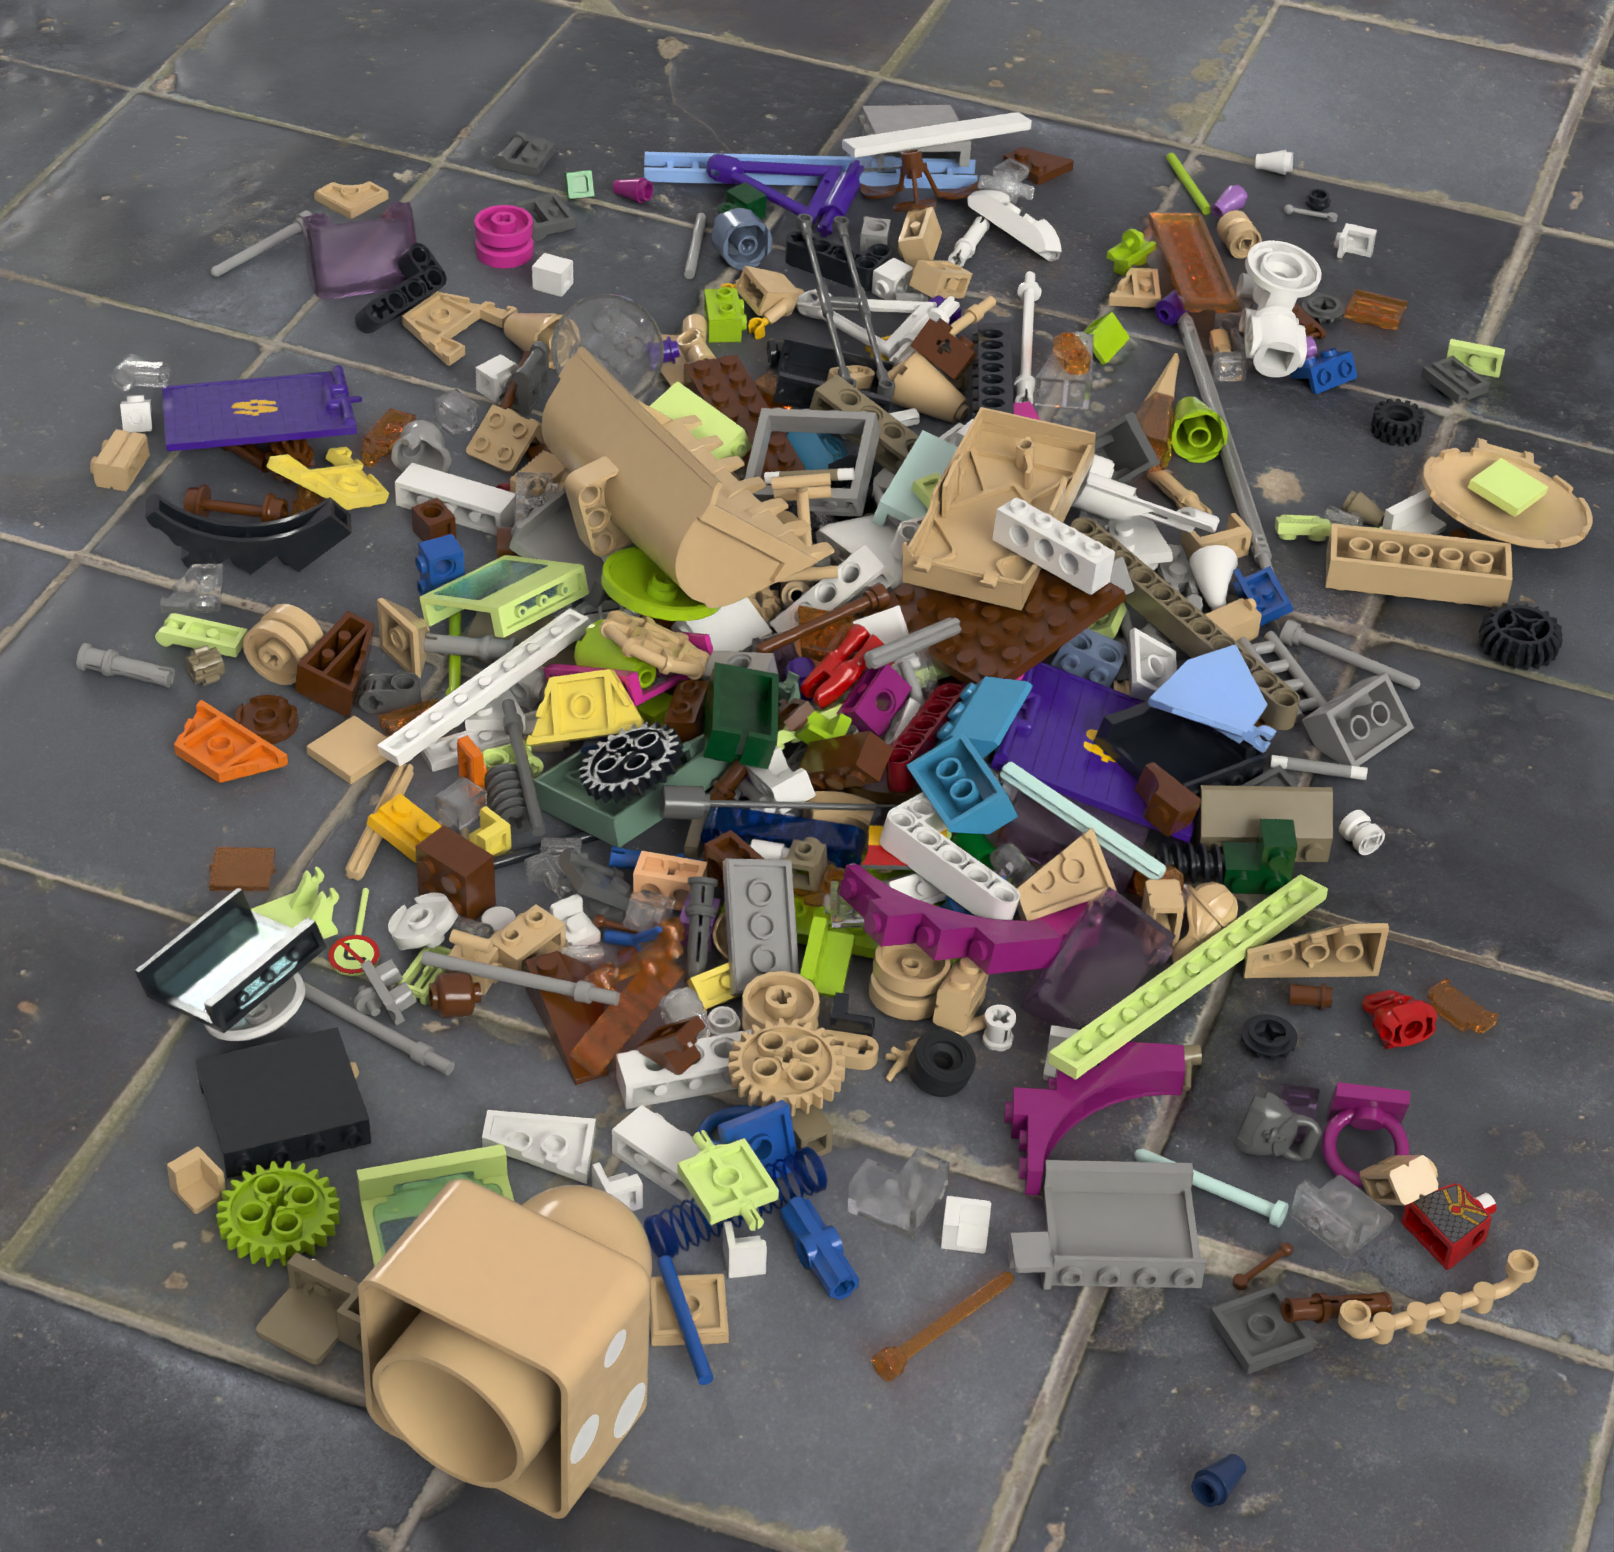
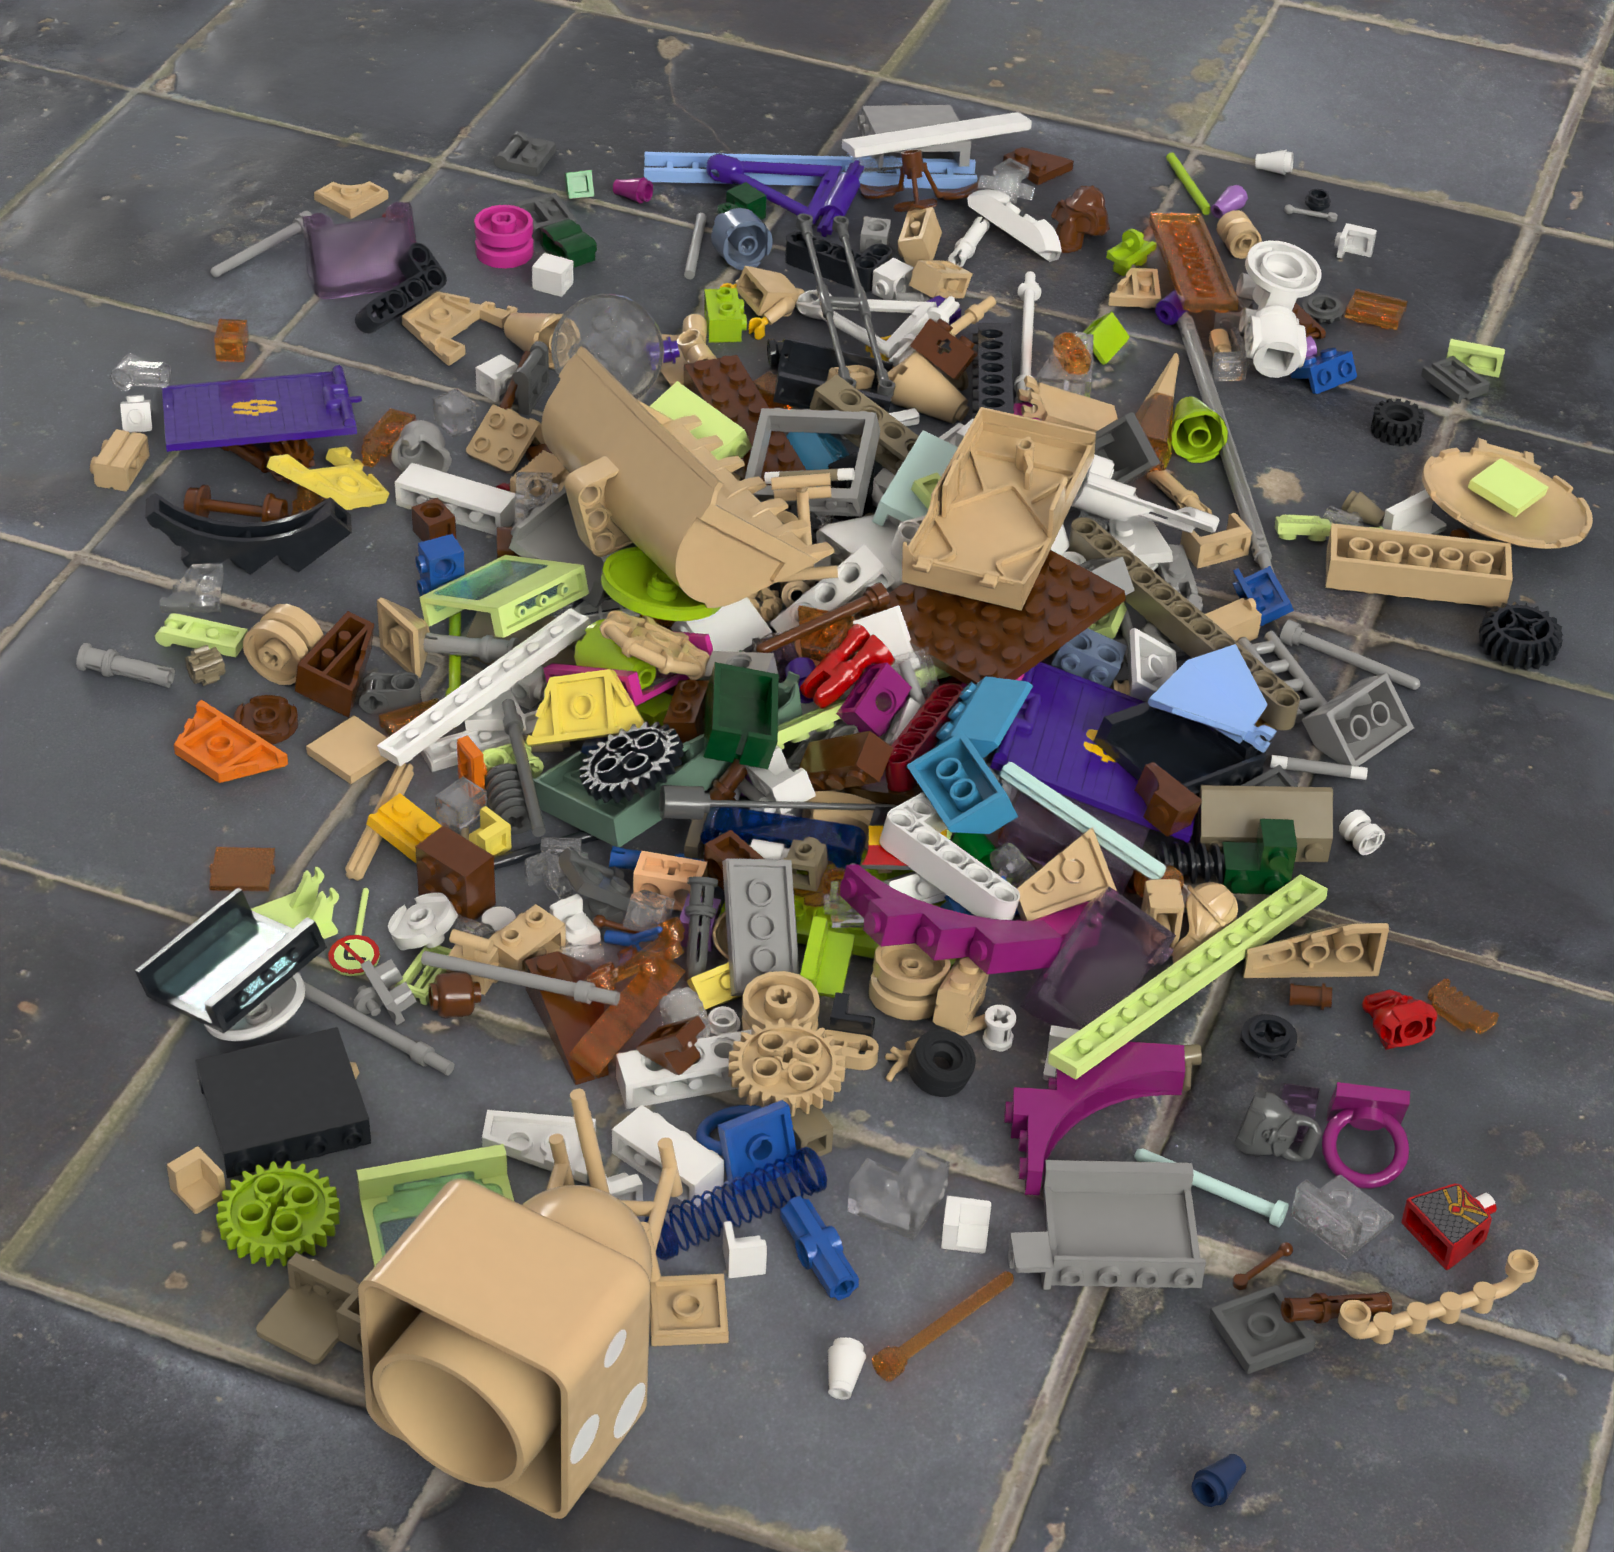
(231, 340): none -> clear orange brick
(568, 242): none -> dark green brick
(668, 1184): none -> tan piece
(685, 1320): blue bar -> none
(727, 1181): yellowish green plate -> none
(793, 714): reddish brown plate -> none
(822, 728): lime panel -> none
(844, 1366): none -> white cone
(912, 643): light grey axle -> none
(1053, 545): white brick -> none
(1065, 407): none -> tan tile
(1080, 215): none -> reddish brown head
(1212, 571): white hat -> none
(1400, 1179): tan brick -> none

